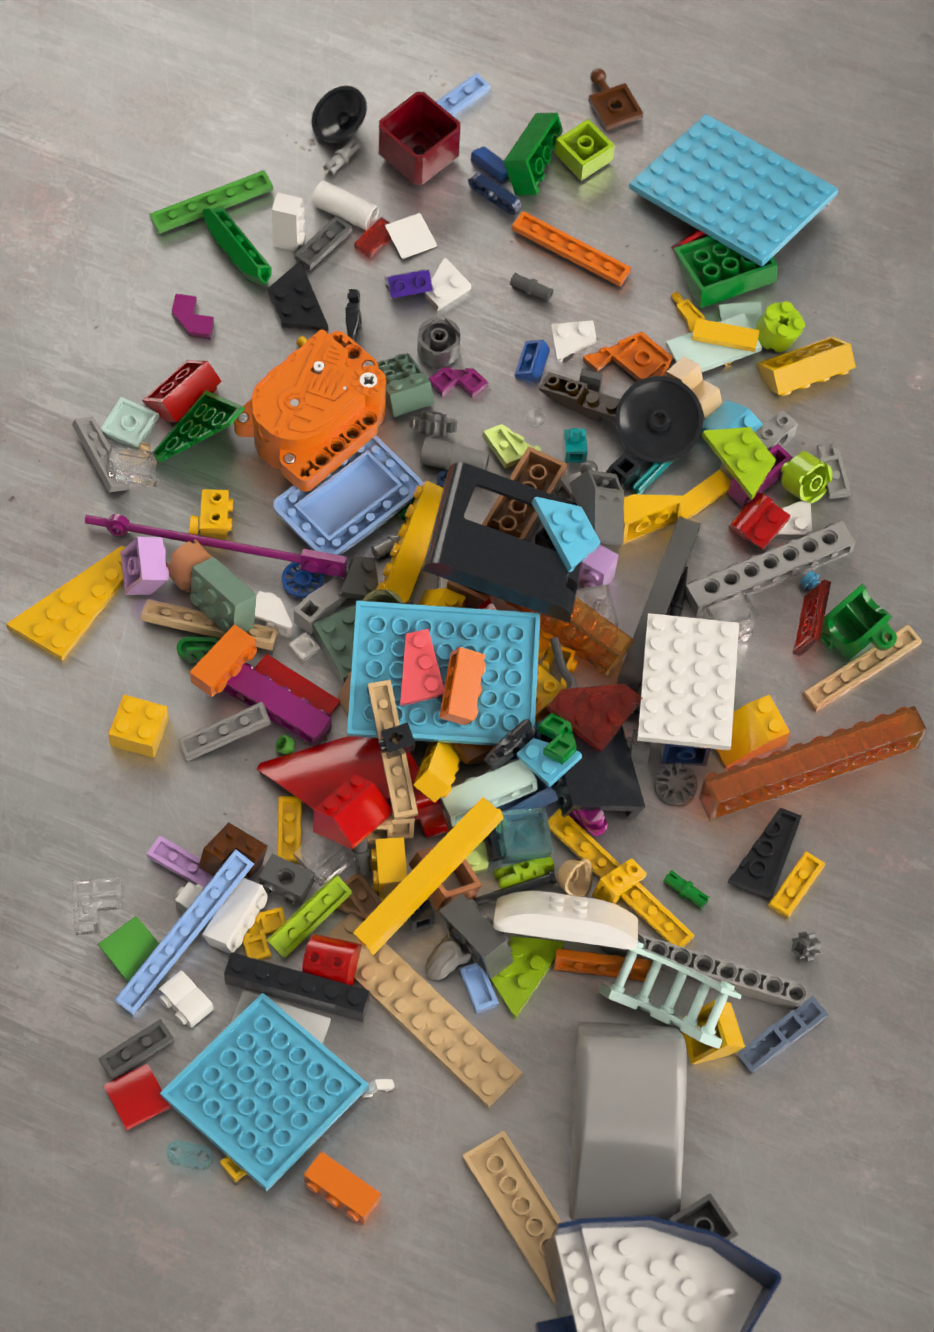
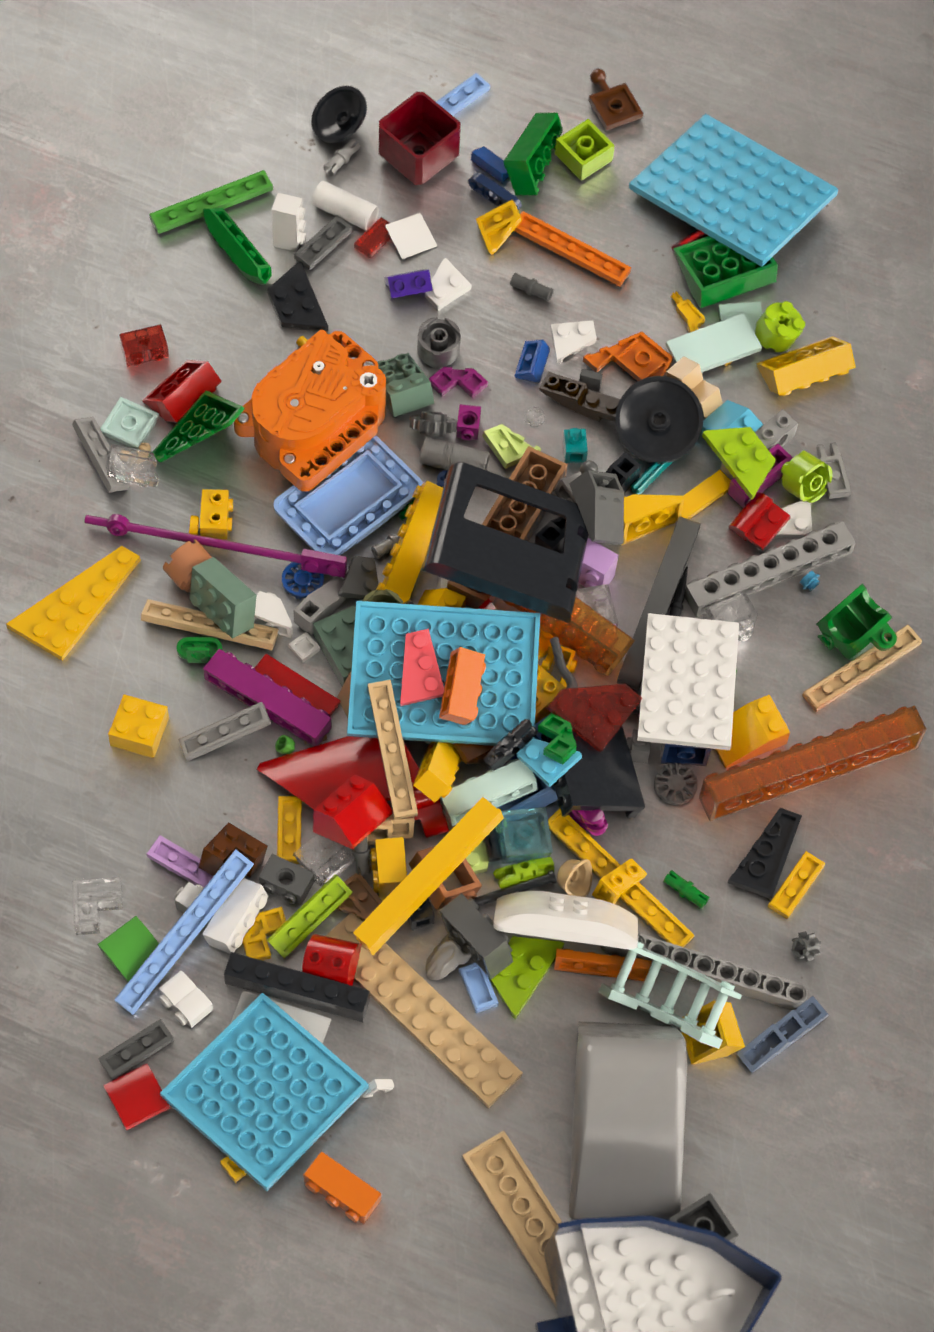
(144, 345): none -> clear red brick
(144, 565): lavender brick -> none
(190, 1149): clear light blue beam -> none
(193, 324): magenta tile -> none
(223, 661): orange brick -> none
(353, 314): black piece -> none
(401, 733): black brick -> none
(468, 414): none -> magenta brick
(498, 225): none -> yellow wing
(568, 530): medium azure wing -> none
(725, 335): yellow tile -> none
(811, 618): clear red tile -> none

